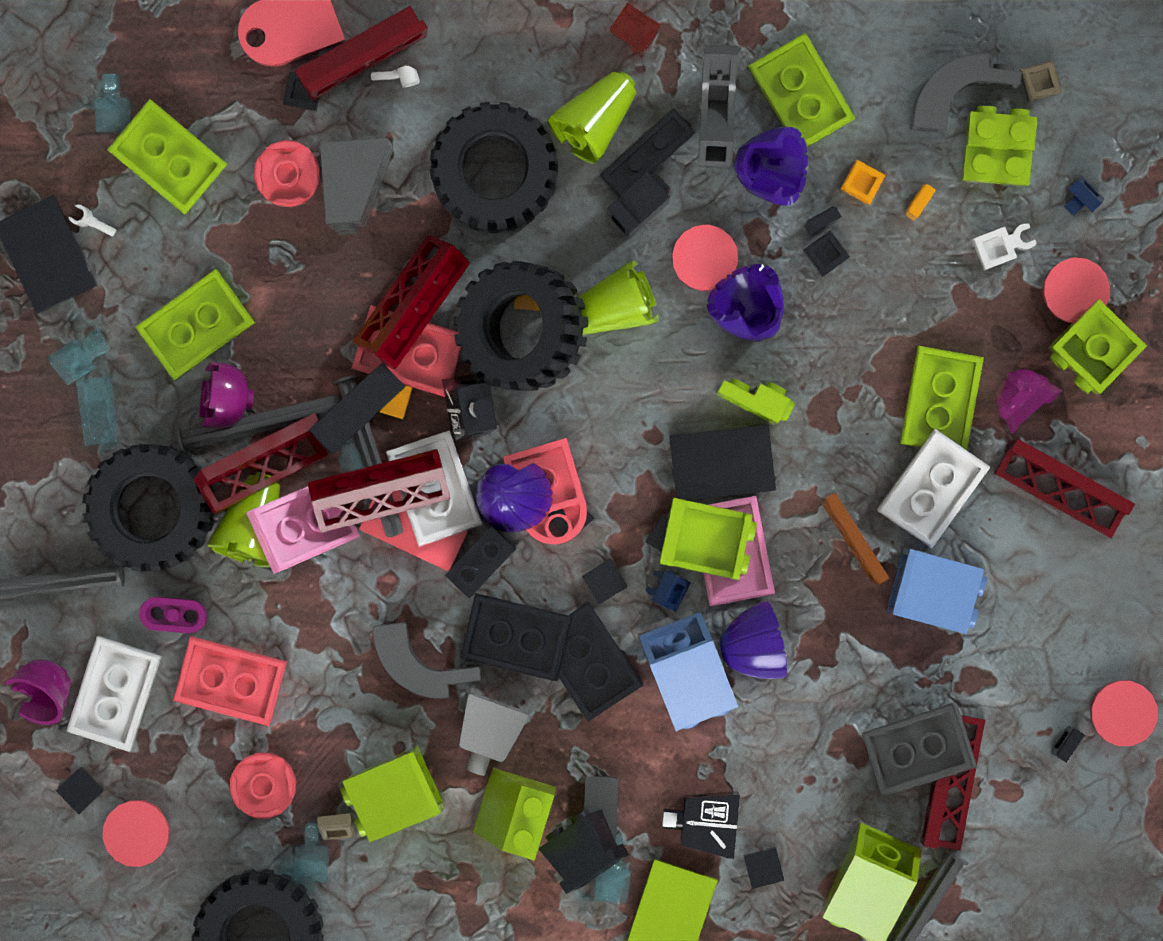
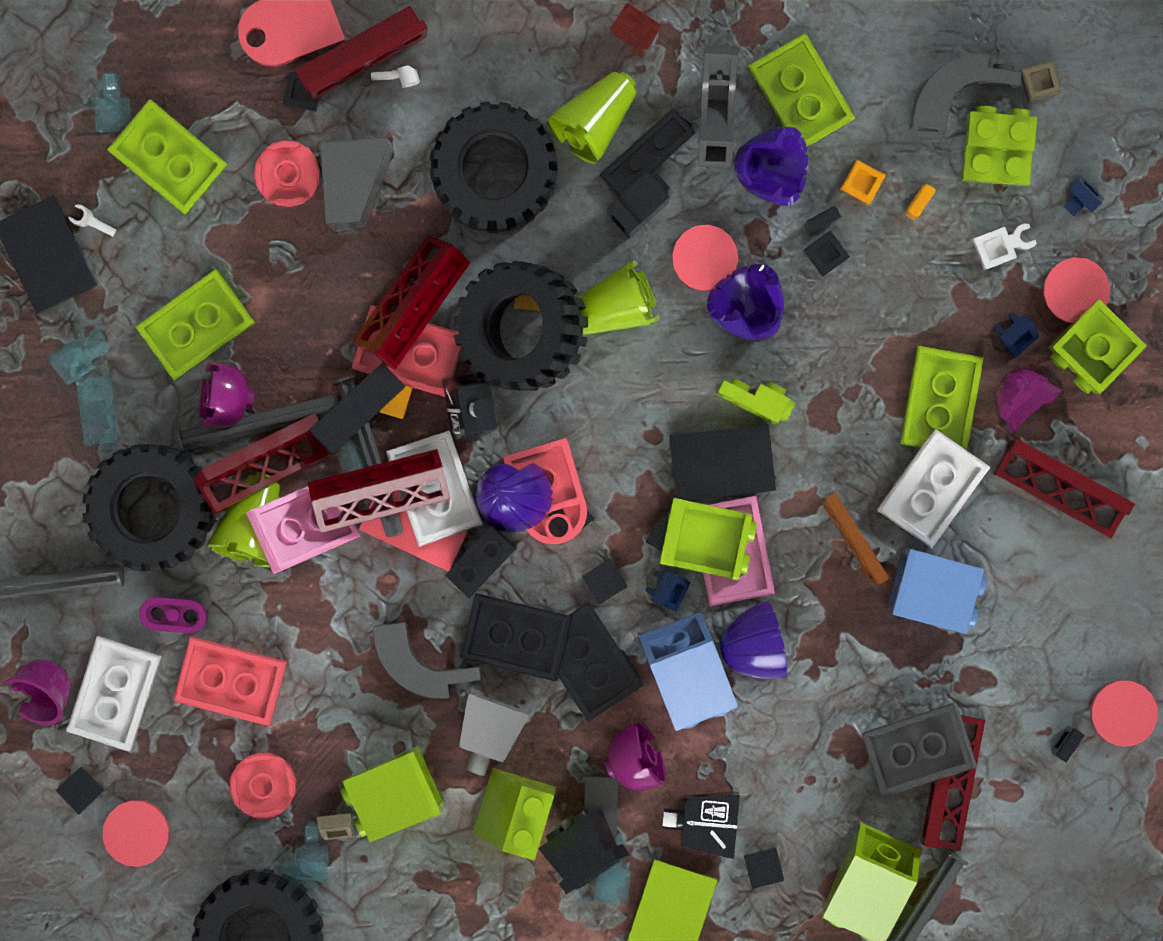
(634, 759): none -> magenta cylinder
(1018, 335): none -> dark blue tile

